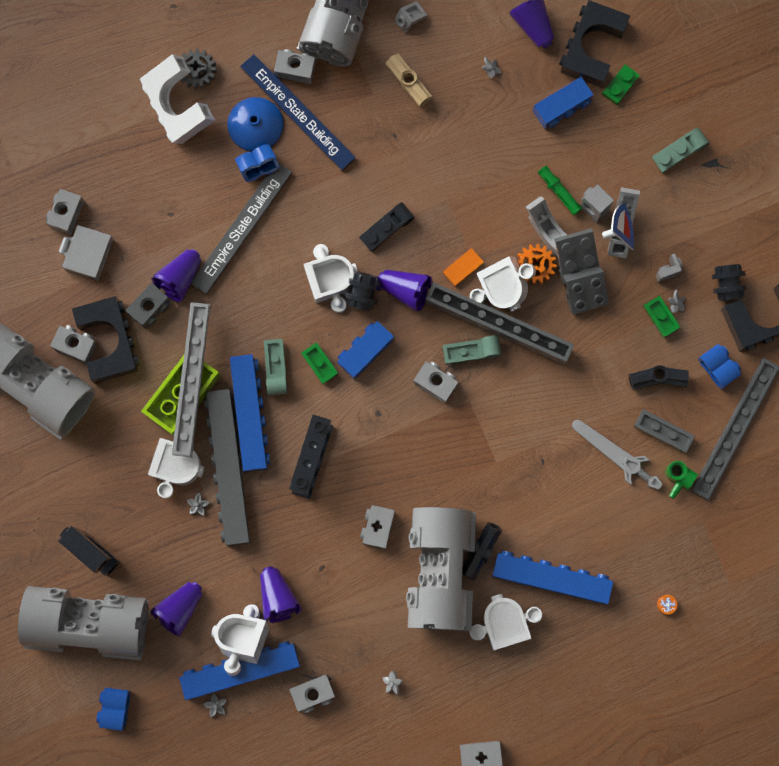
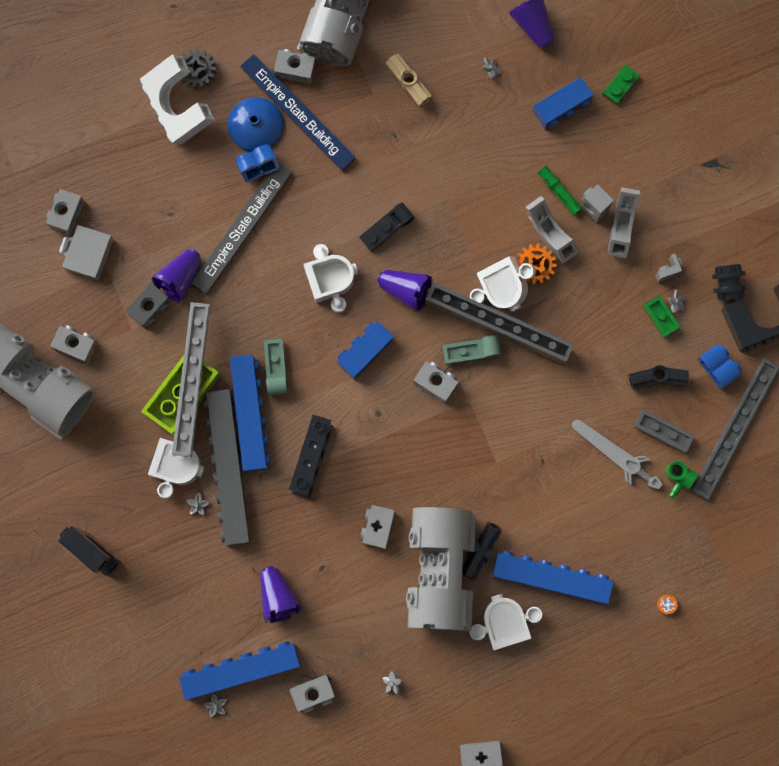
(54, 619): light grey cylinder -> none
(114, 709): blue brick -> none
(122, 360): black arch -> none
(178, 608): dark purple cone -> none
(241, 638): white piece -> none
(319, 363): green plate -> none
(363, 291): black piece -> none
(410, 15): light grey bracket -> none
(463, 267): orange tile -> none
(581, 271): dark grey piece -> none
(593, 18): black arch -> none
(621, 226): shield -> none
(680, 149): sand green plate -> none

